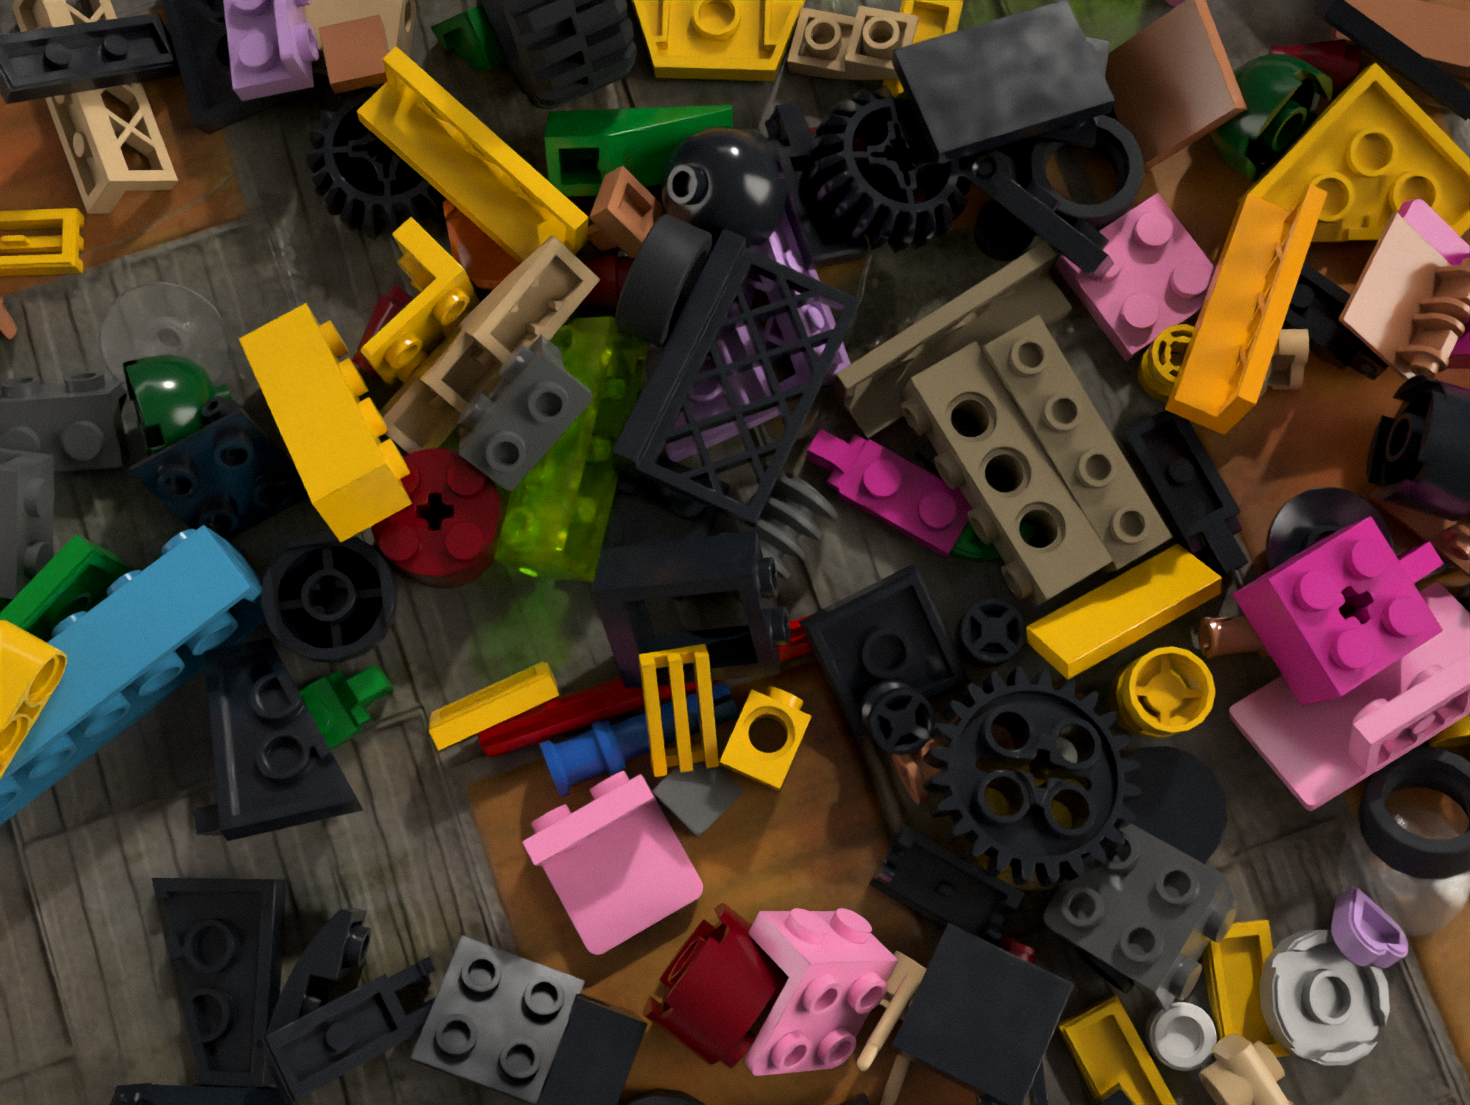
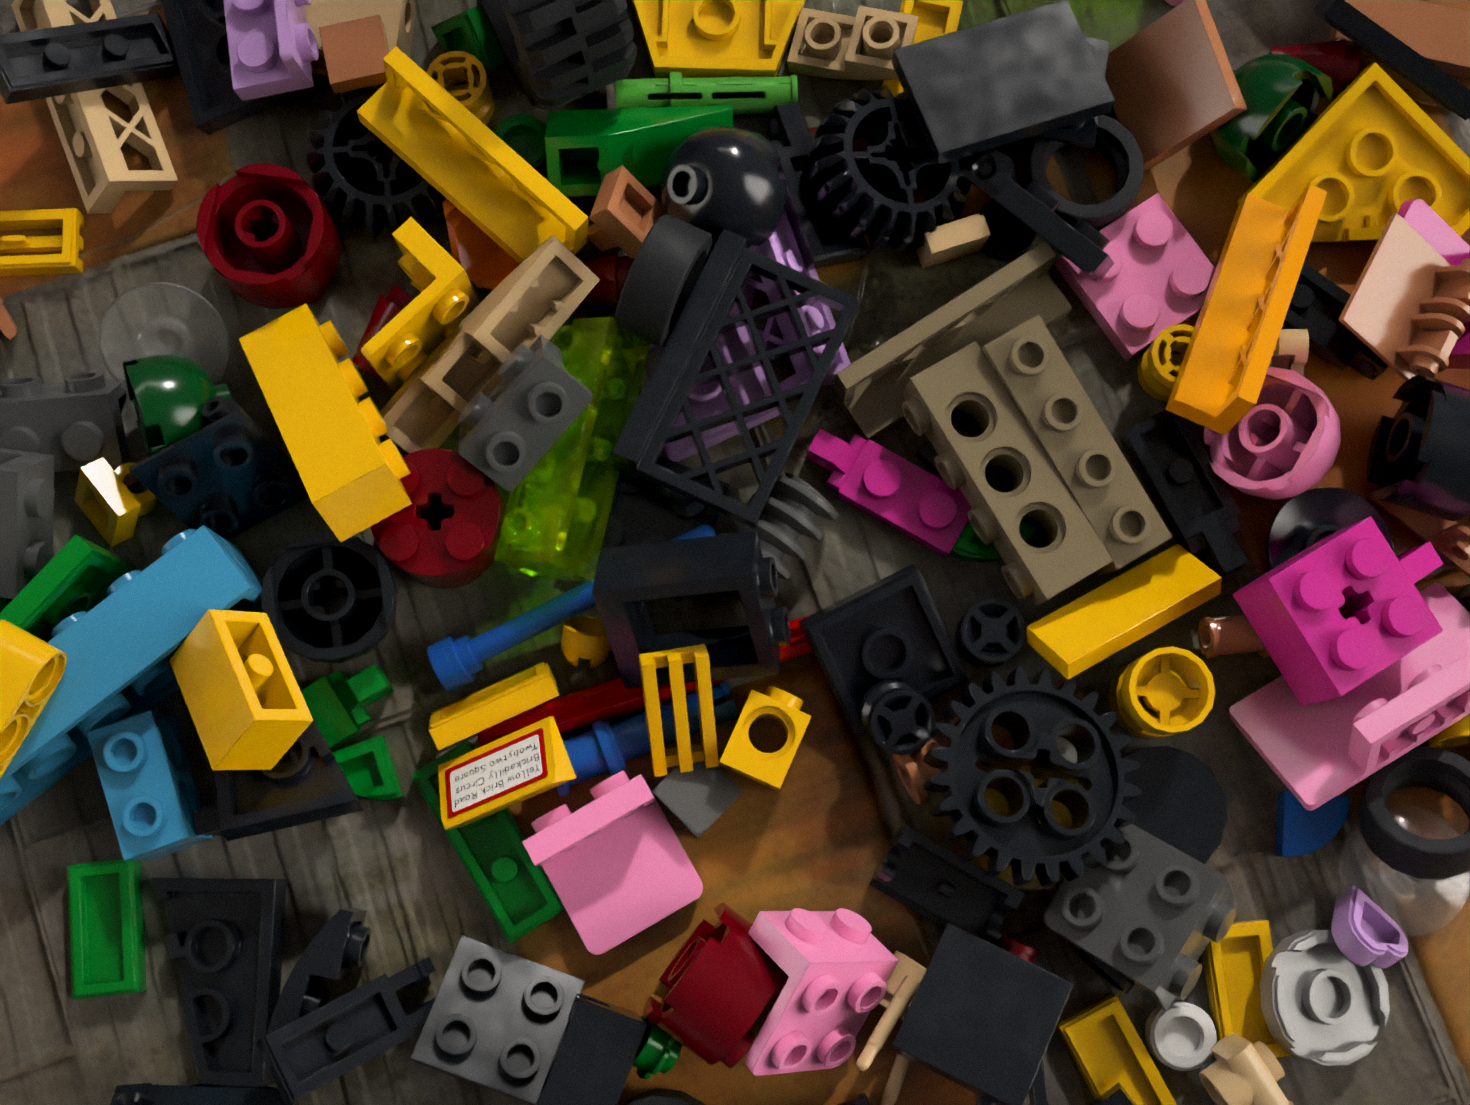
(106, 928): none -> green tile
(108, 501): none -> yellow tile
(147, 785): none -> dark azure brick
(240, 690): none -> yellow brick
(269, 237): none -> dark red brick
(371, 770): none -> green tile
(459, 659): none -> blue piece
(462, 67): none -> yellow wheel
(496, 860): none -> green tile
(503, 773): none -> slope
(526, 137): none -> green tile
(585, 639): none -> yellow hinge
(656, 1051): none -> green plate
(776, 91): none -> bright green pin
(953, 240): none -> tan tile
(1281, 442): none -> bright pink cylinder
(1305, 830): none -> blue tile

